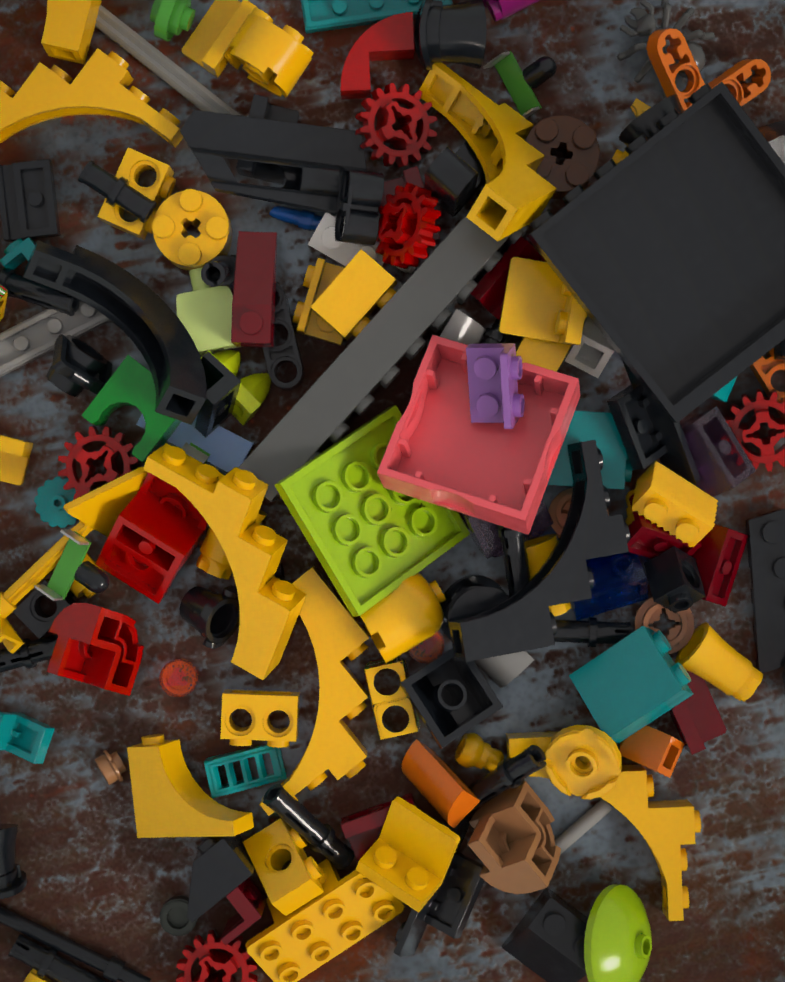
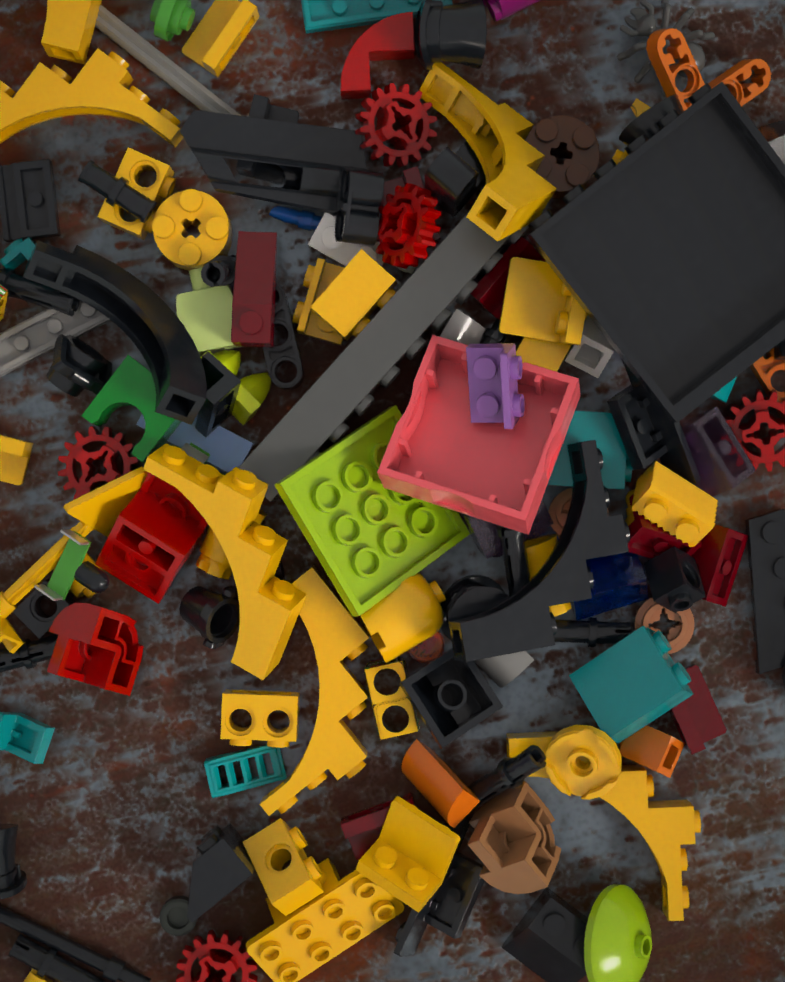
(51, 501): teal piece -> none
(111, 766): medium nougat plate -> none
(170, 799): yellow arch -> none
(178, 677): clear red tile -> none
(249, 904): dark red panel -> none
(268, 53): yellow brick -> none
(320, 836): black pin -> none
(476, 753): yellow piece -> none
(520, 83): piece -> none
(582, 825): light grey bar -> none
(719, 663): yellow plant -> none

